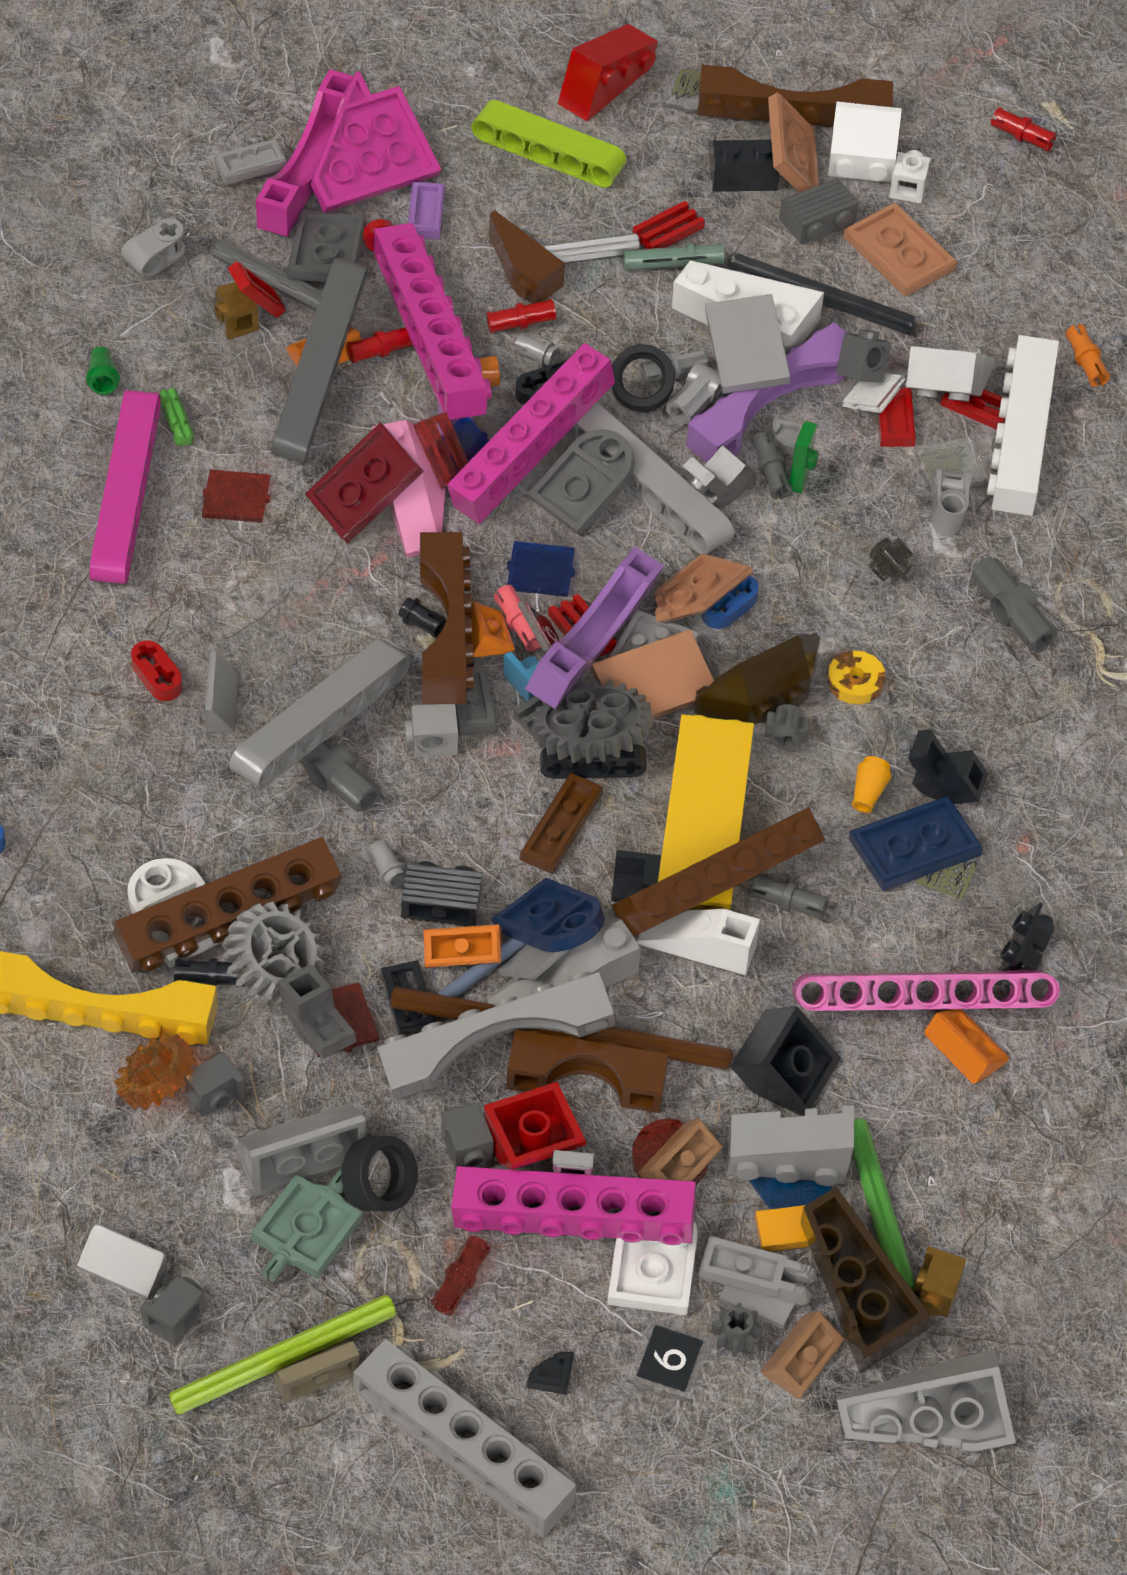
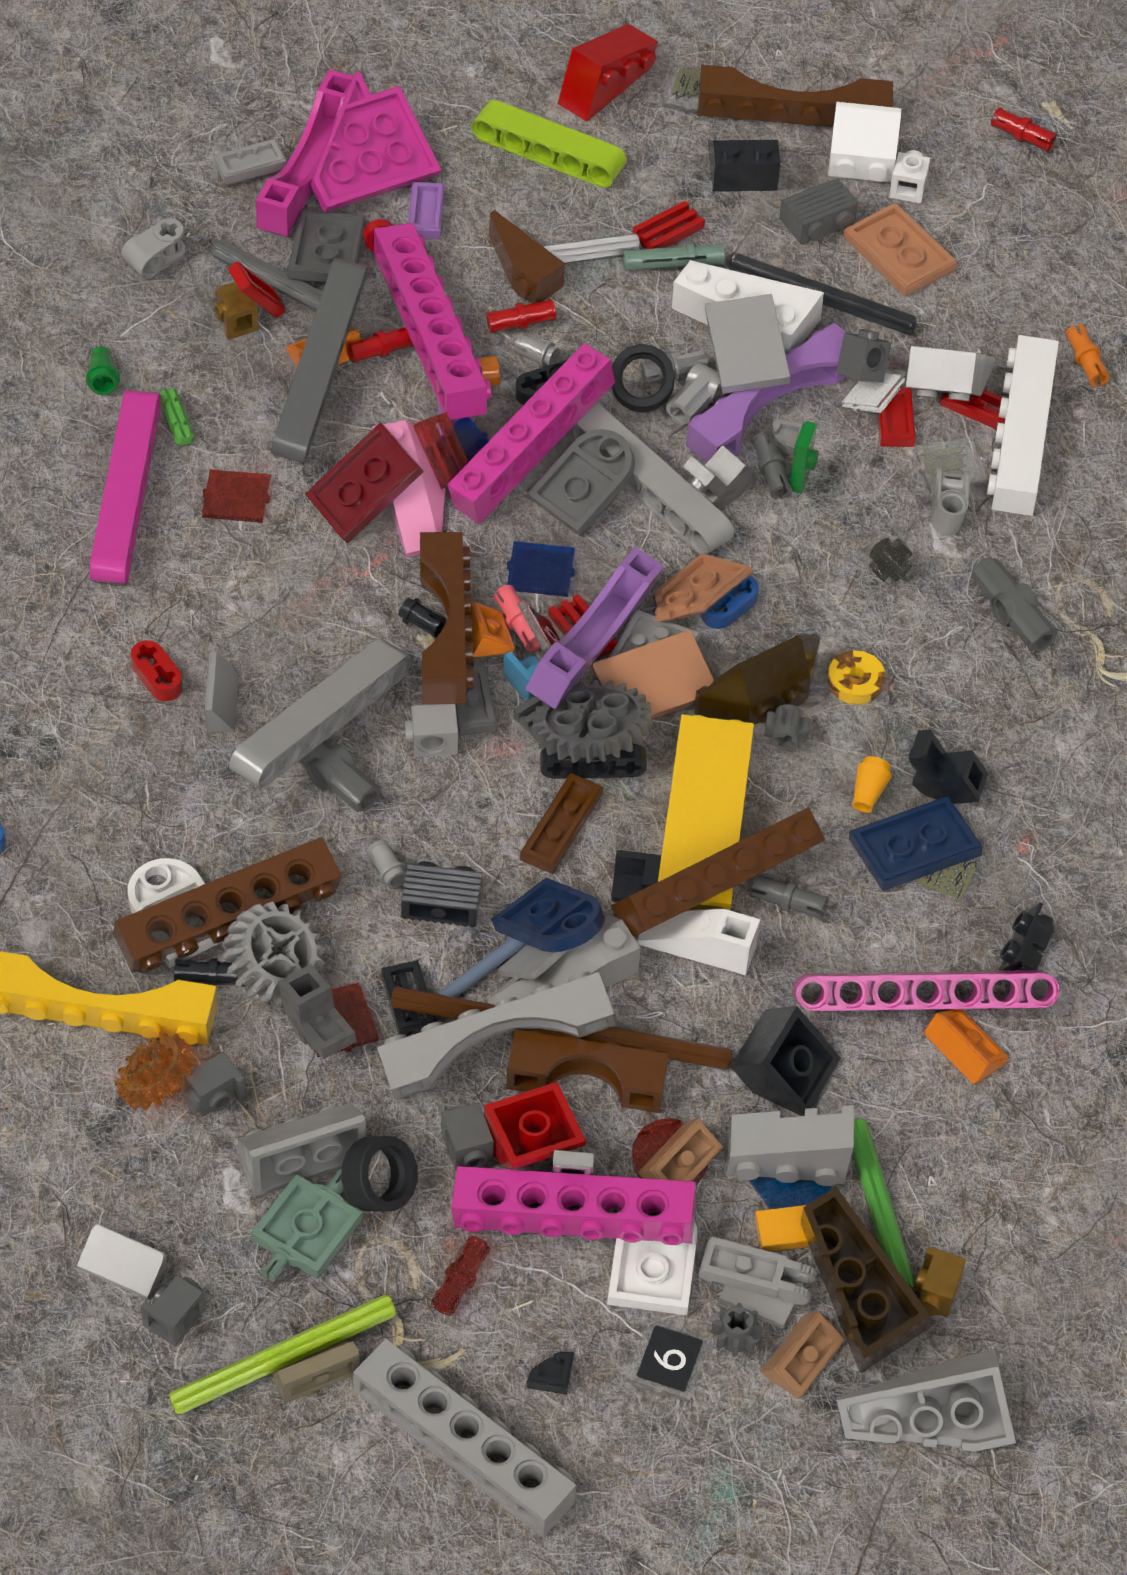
(462, 946): orange slope -> none
(792, 144): nougat tile -> none

